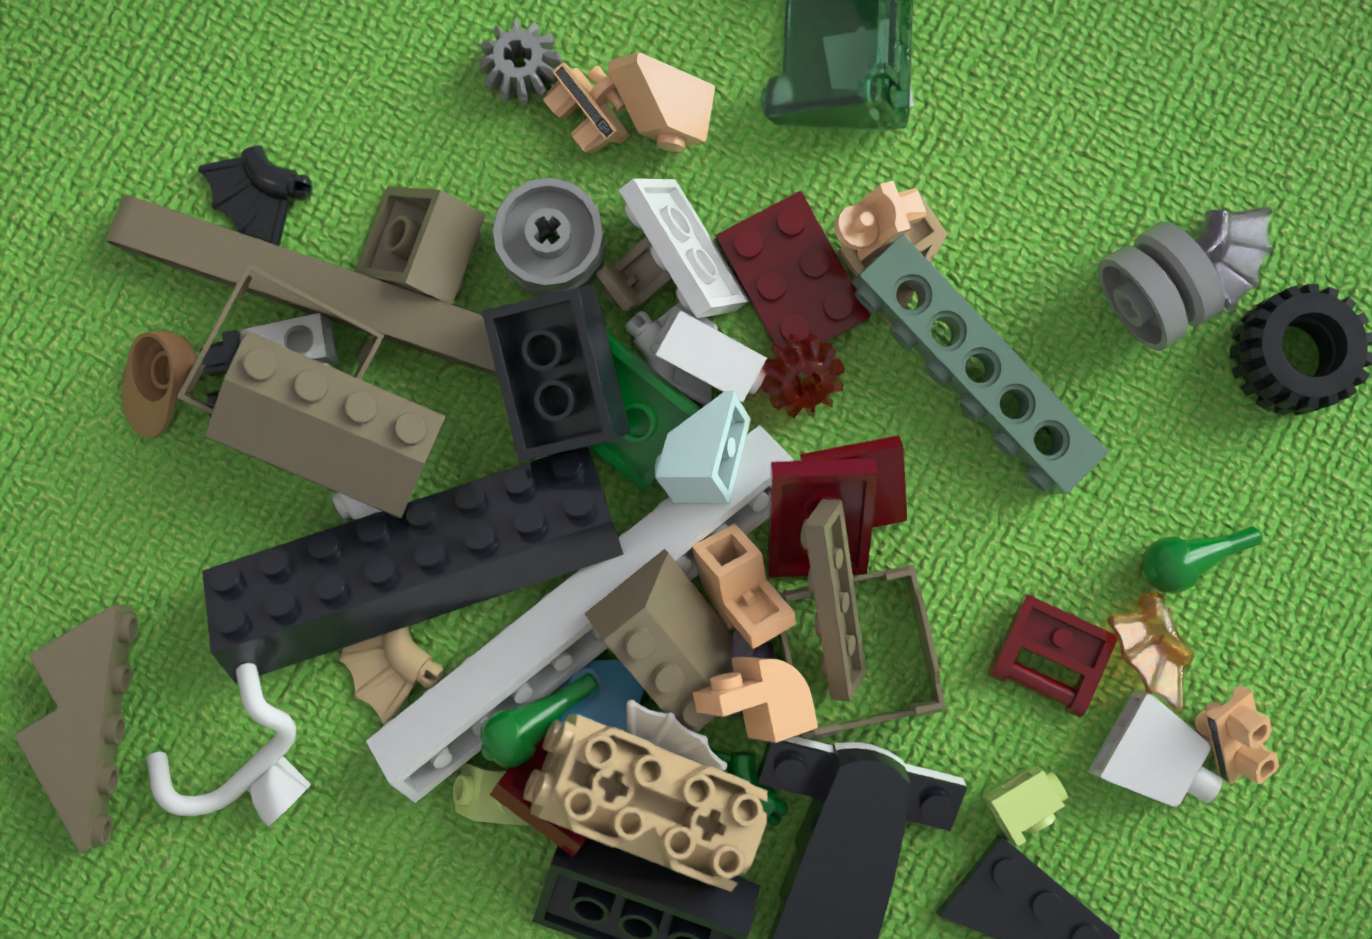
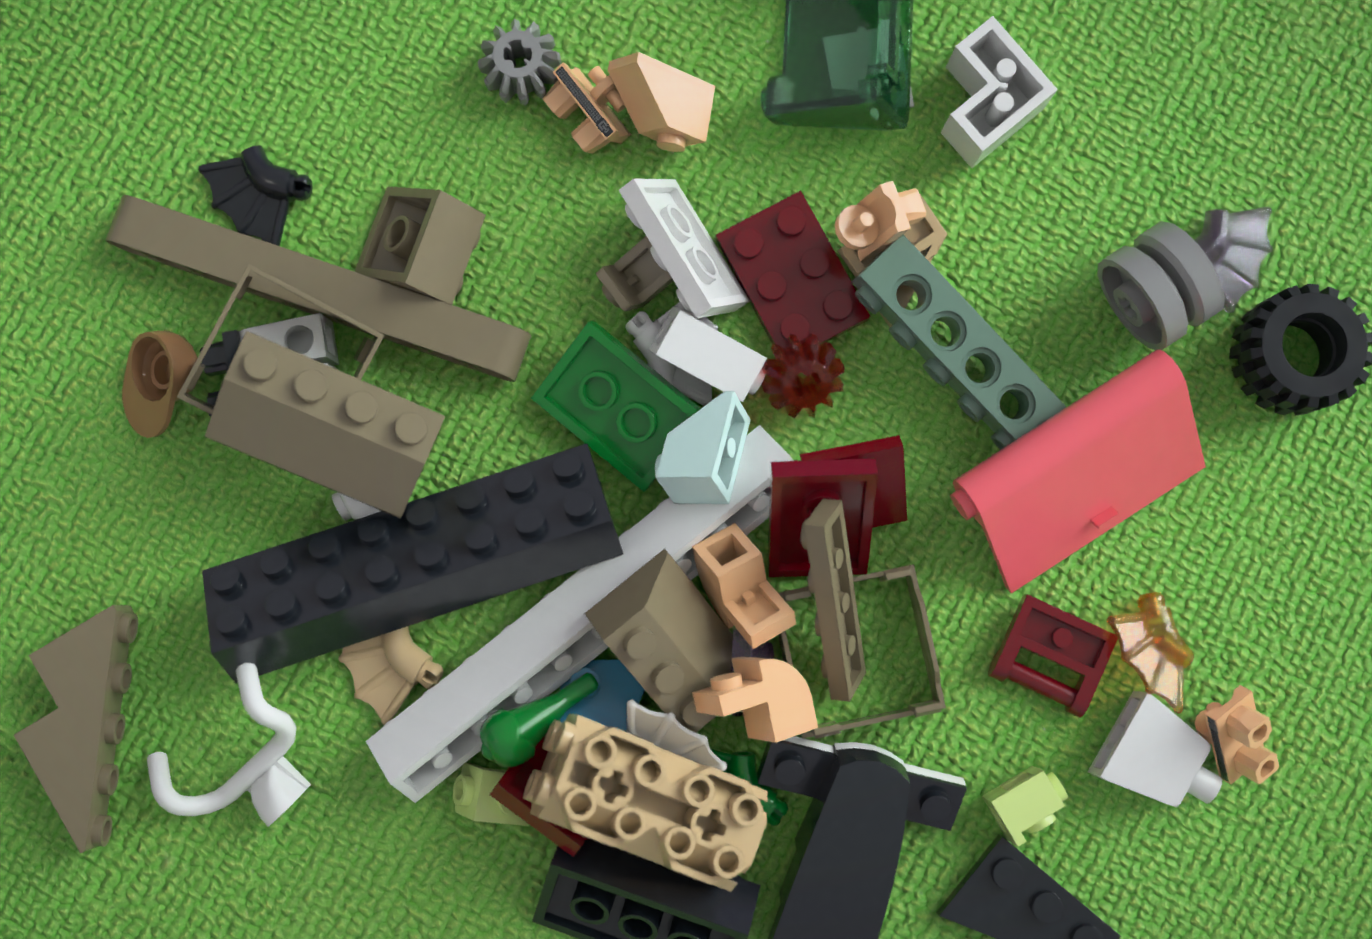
(546, 210): light grey wheel -> none
(556, 372): black brick -> none
(1003, 90): none -> white brick
(1084, 469): none -> coral door
(1177, 563): green piece -> none

